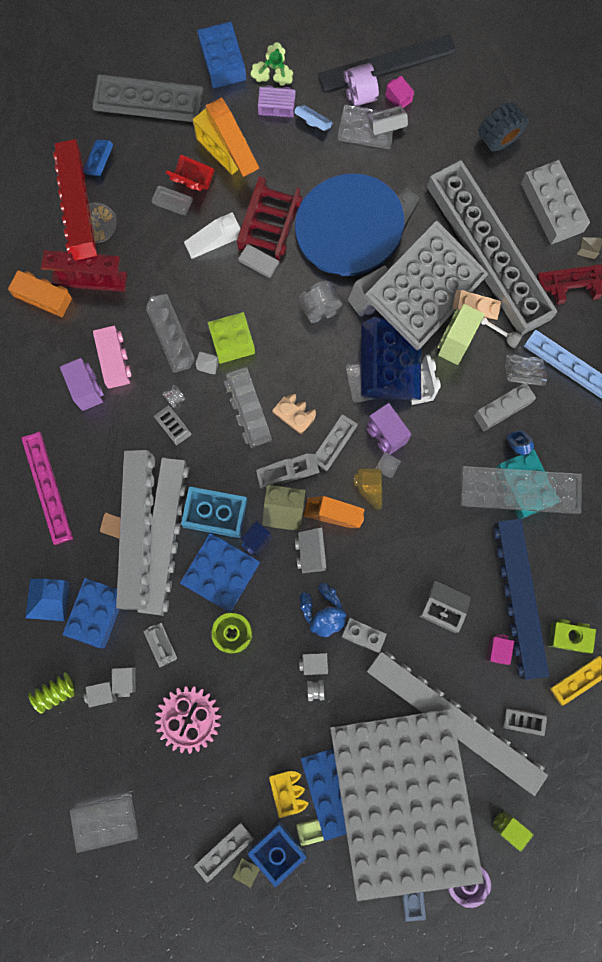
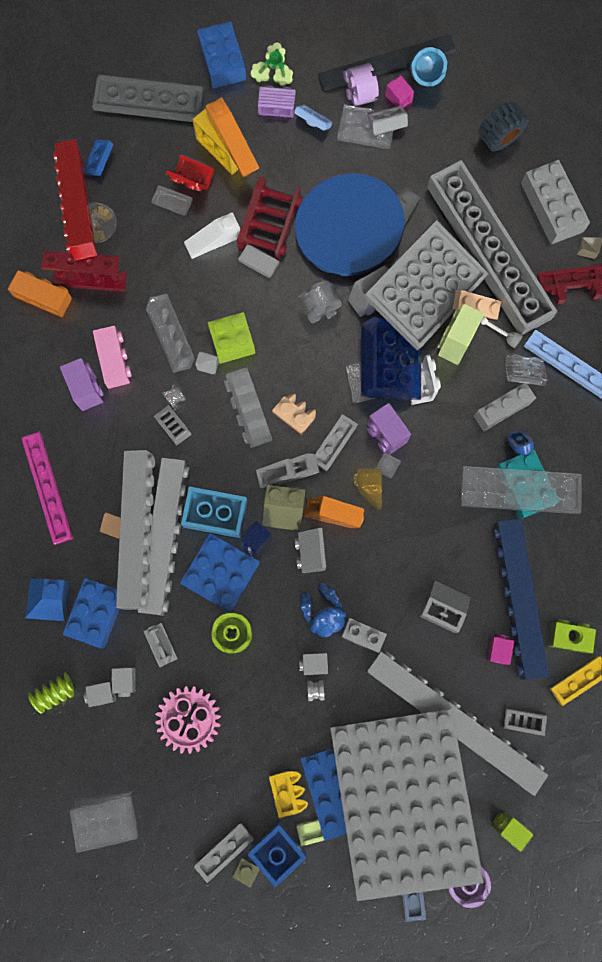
(428, 66): none -> dark azure cylinder

